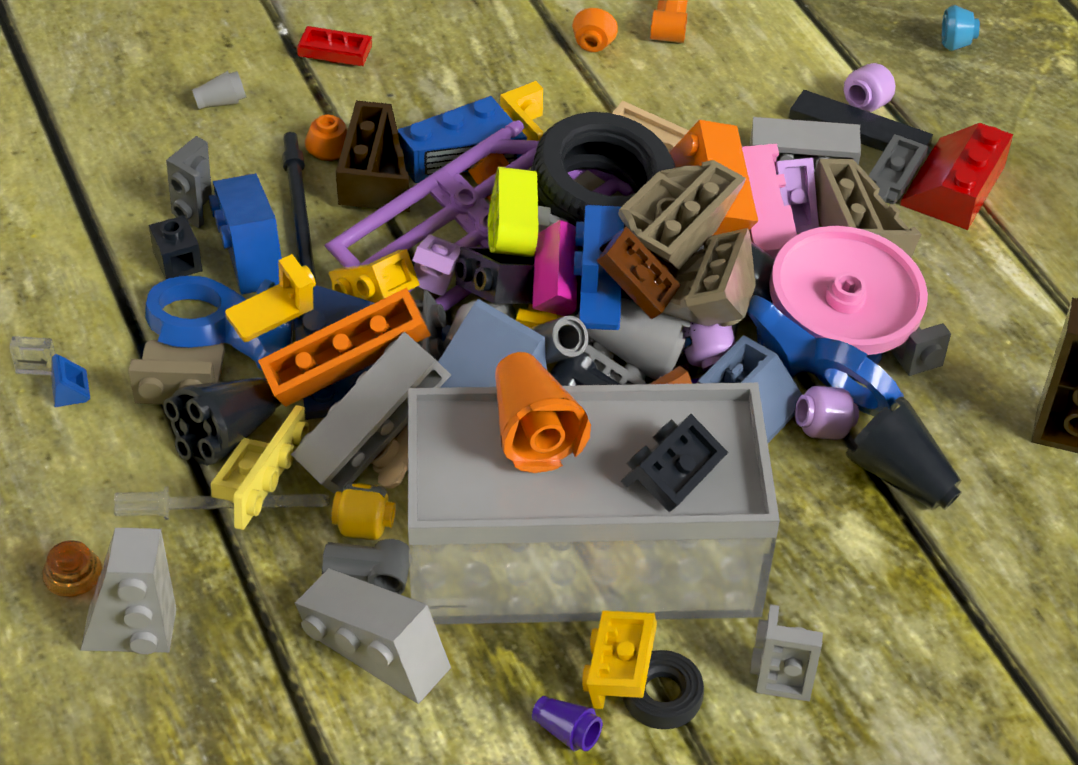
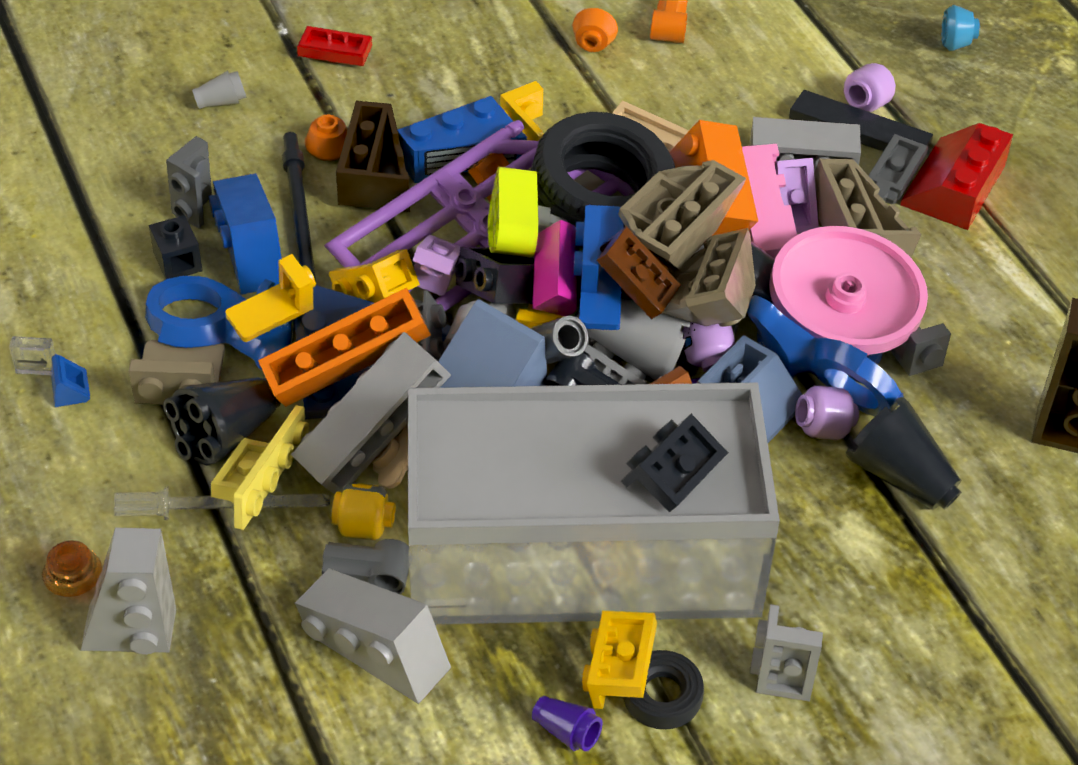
(537, 415): orange cone -> none

